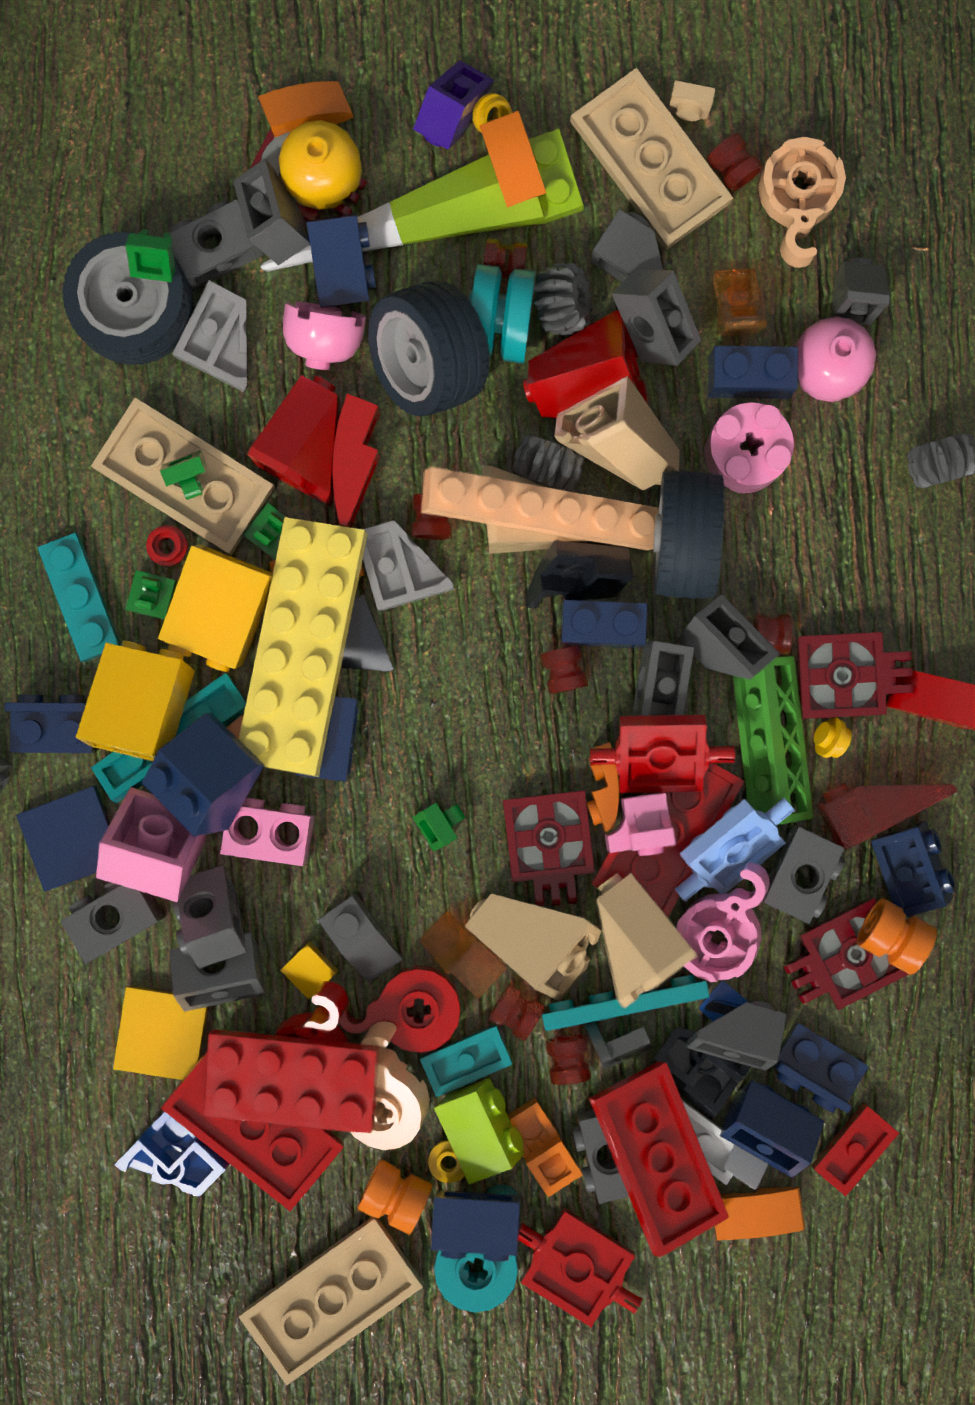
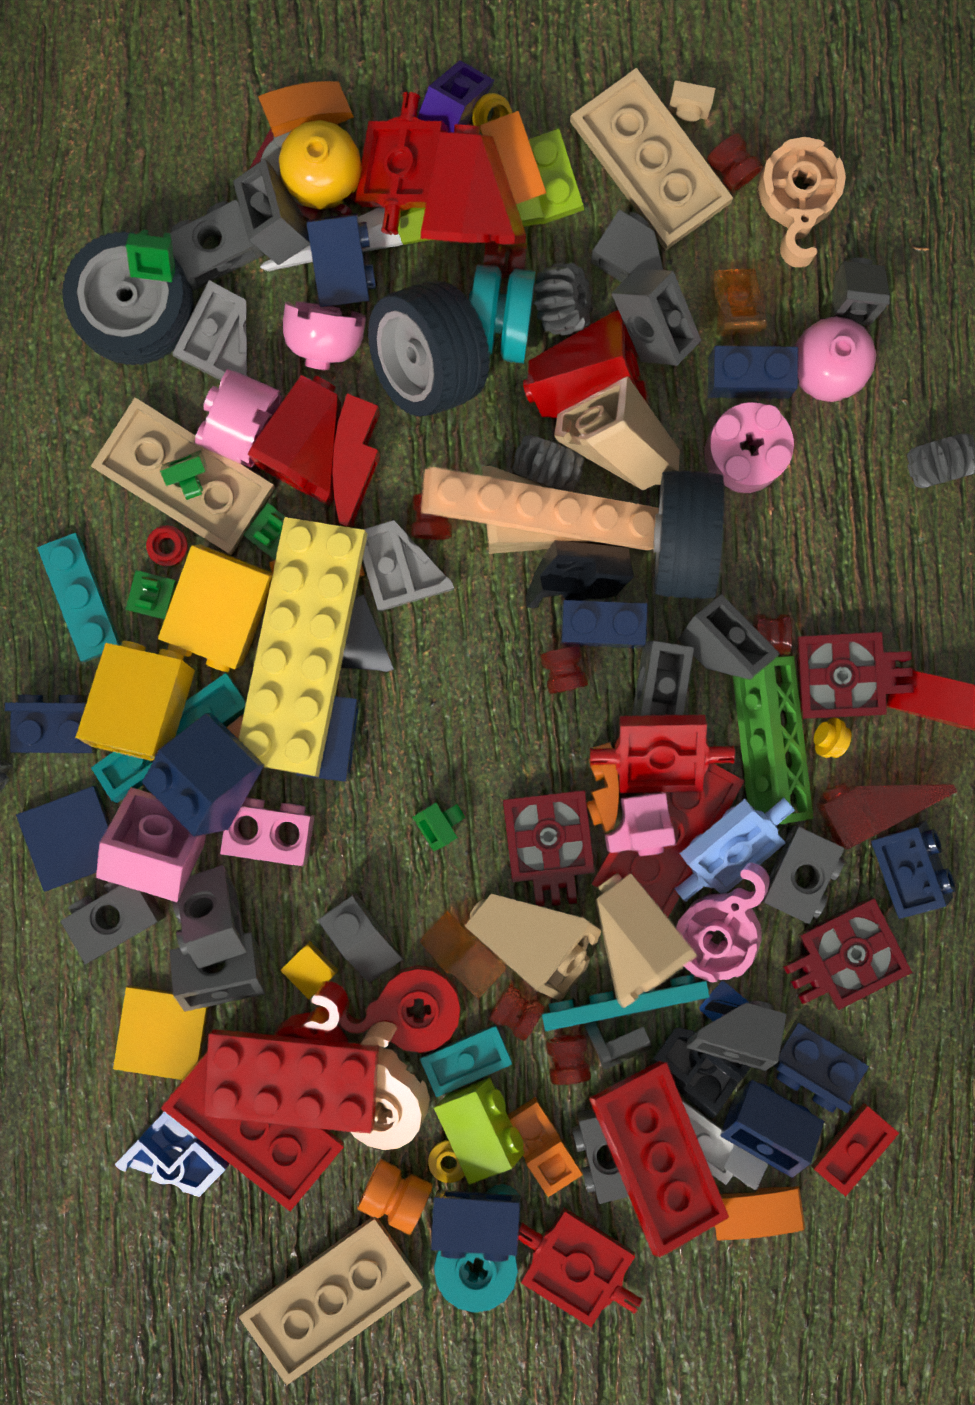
(236, 416): none -> bright pink brick
(398, 163): none -> red plate
(470, 192): none -> red slope
(902, 939): orange wheel -> none

